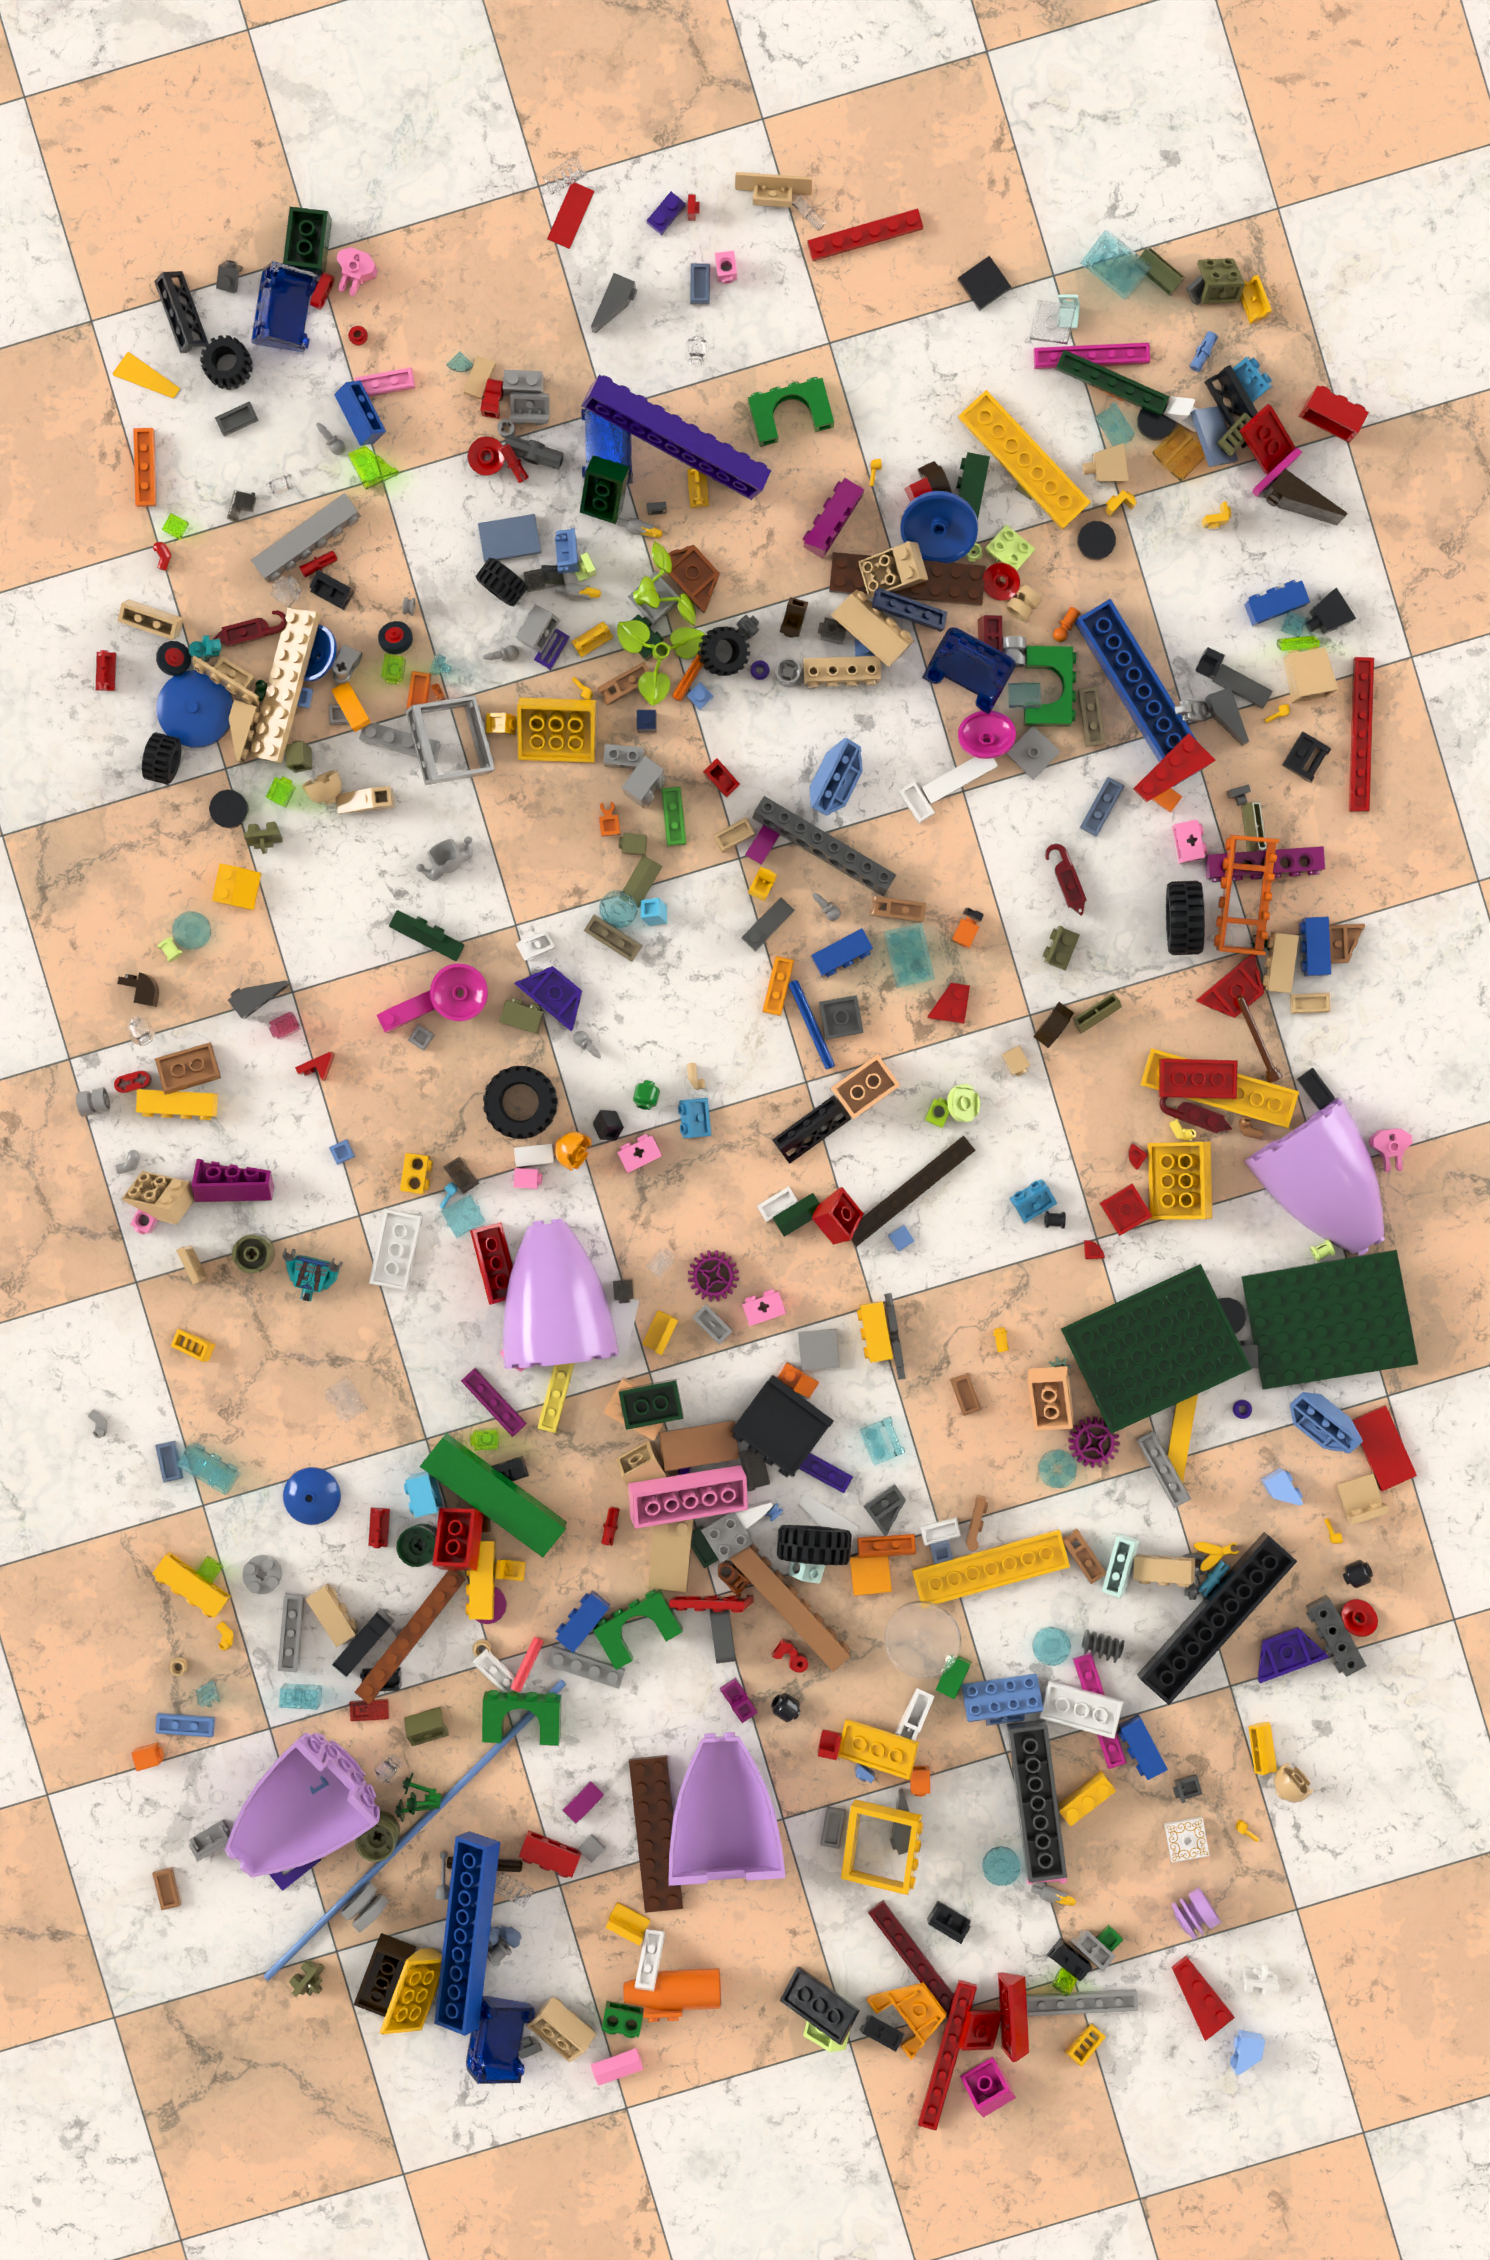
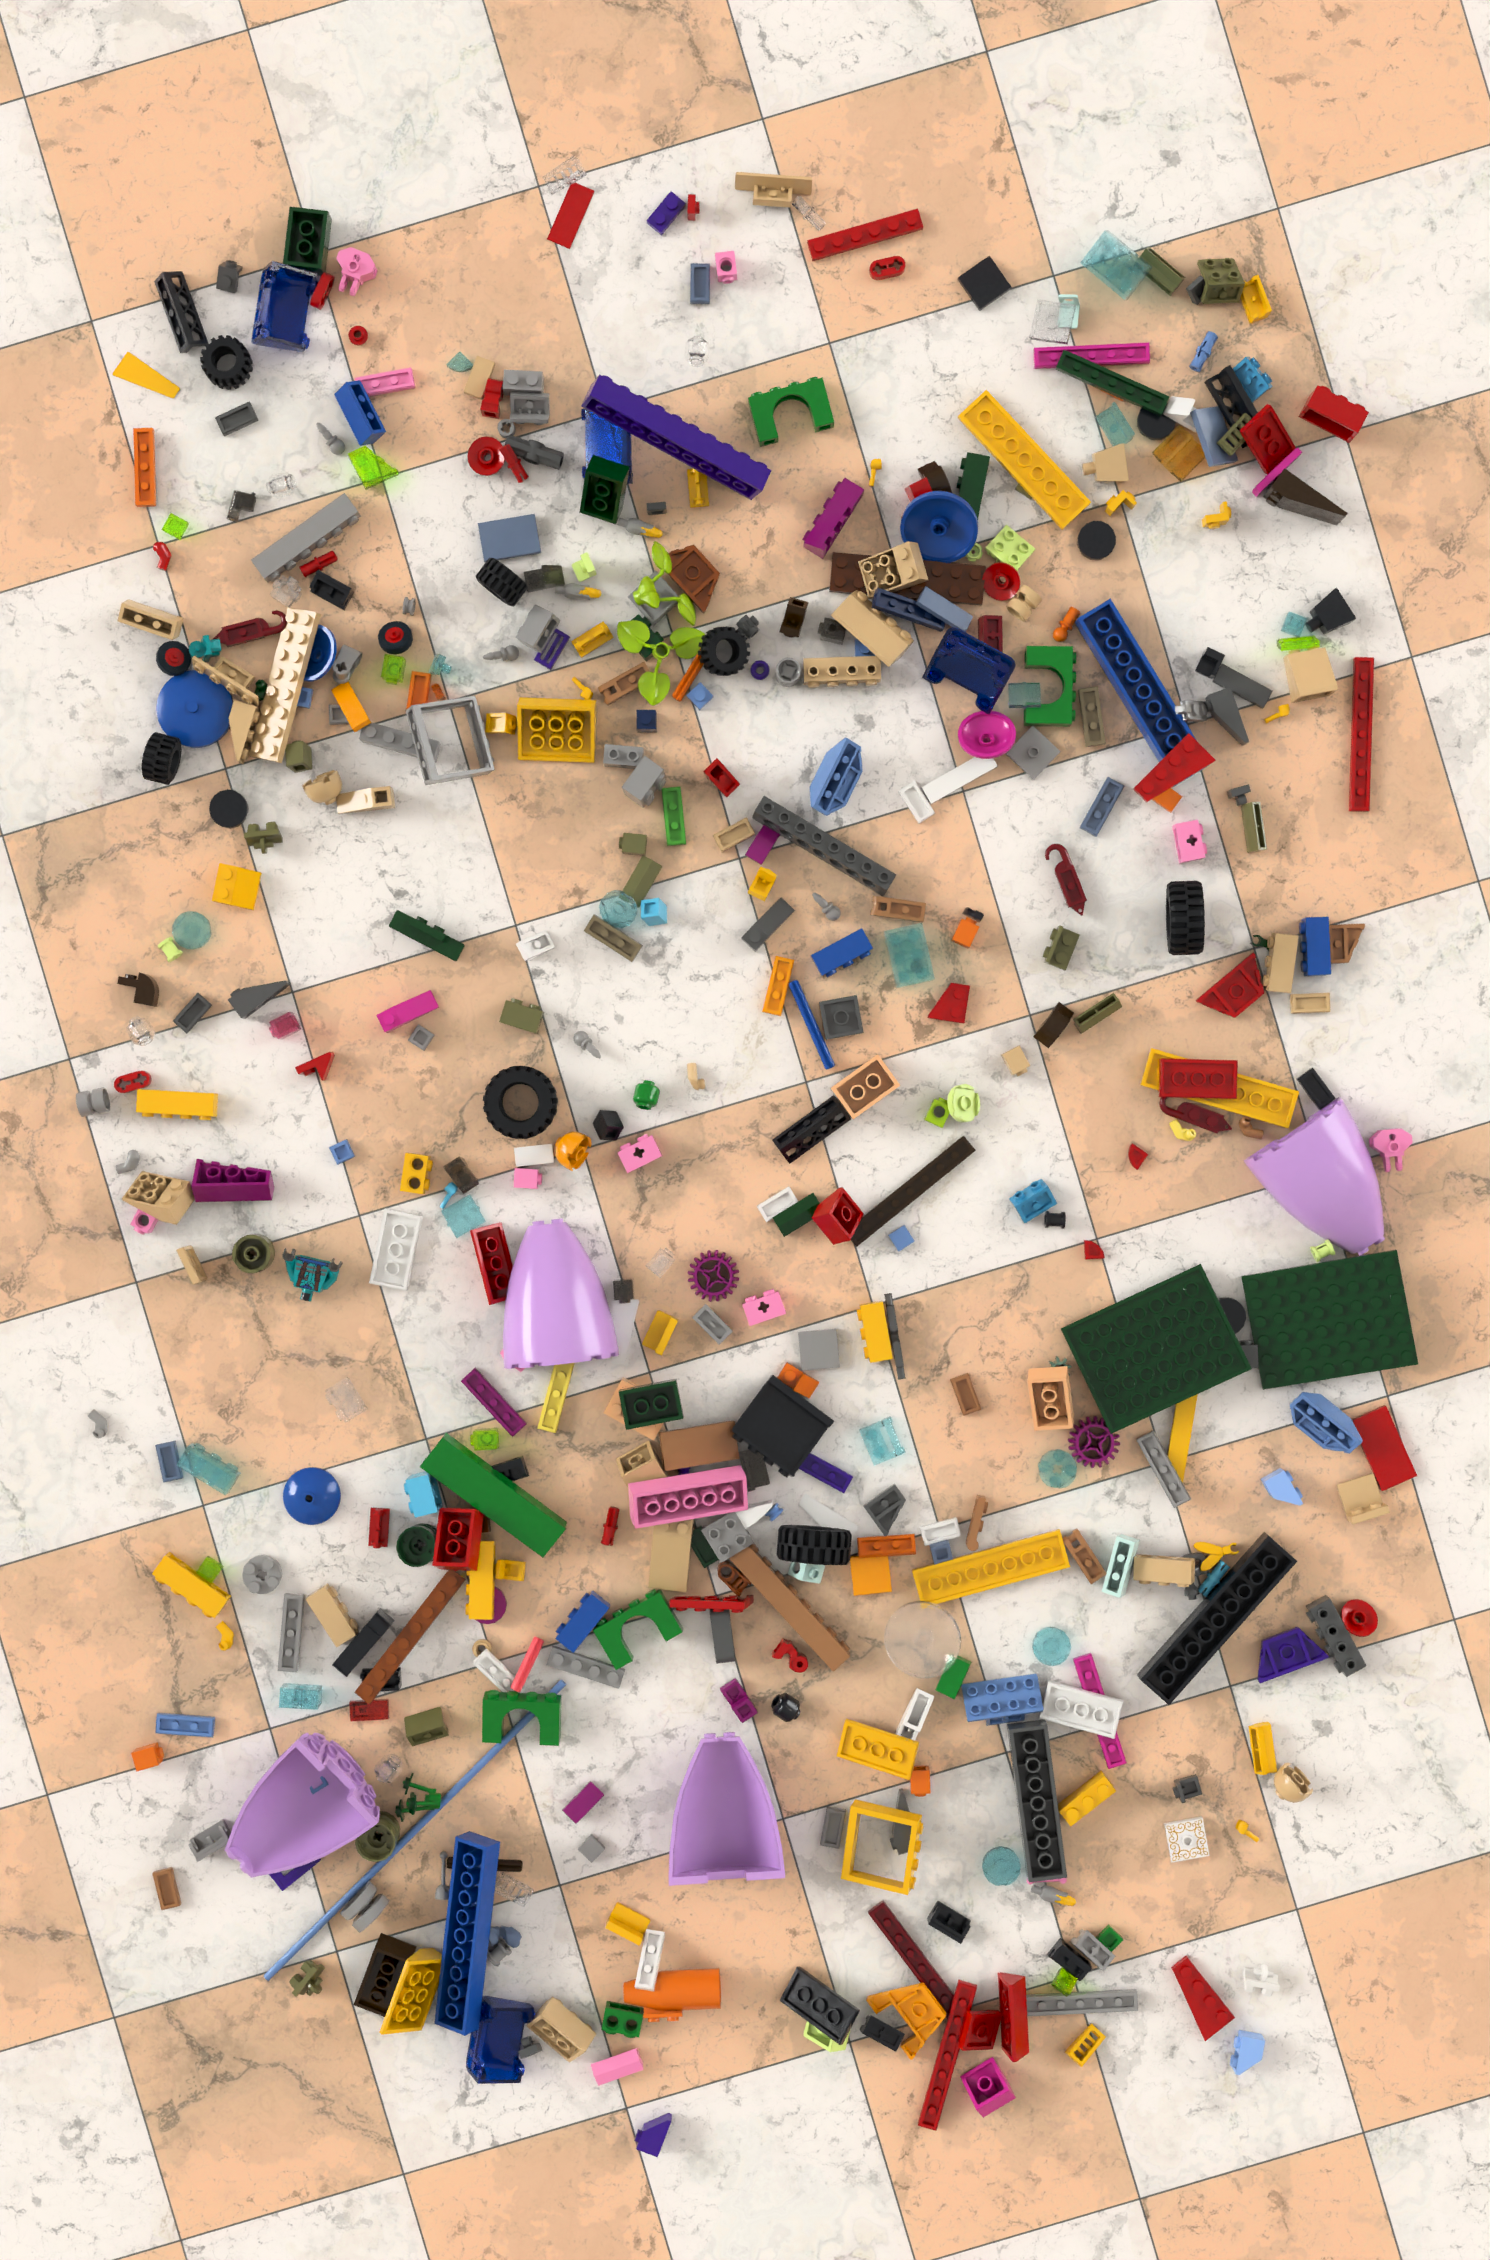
(105, 671): red hinge -> none
(176, 1672): tan plate -> none
(187, 1068): medium nougat tile -> none
(192, 1013): none -> dark grey tile
(203, 1351): yellow slope -> none
(207, 1694): clear light blue tile -> none
(281, 791): clear neon green brick -> none
(445, 988): dark pink dish -> none
(446, 858): light grey piece -> none
(550, 1854): red brick -> none
(554, 994): dark purple wing -> none
(566, 551): medium blue hinge -> none
(609, 823): orange plate -> none
(616, 299): dark grey slope -> none
(653, 2135): none -> dark purple slope
(654, 1827): reddish brown plate -> none
(694, 1118): dark azure bracket -> none
(829, 1744): red panel -> none
(864, 1773): medium blue plate -> none
(888, 272): none -> red beam
(944, 609): none -> sand blue tile
(1001, 1339): yellow pin -> none
(1014, 647): light grey wheel -> none
(1102, 1645): dark grey piece -> none
(1125, 1209): red plate -> none
(1142, 1747): blue brick -> none
(1180, 1180): yellow slope -> none
(1195, 1913): lavender wheel -> none
(1248, 1409): dark purple plate -> none
(1266, 896): orange window -> none
(1273, 1073): reddish brown piece -> none
(1276, 602): blue brick -> none
(1301, 753): black plate -> none
(1313, 855): magenta brick -> none
(1335, 1538): yellow hand -> none
(1358, 1574): black head -> none

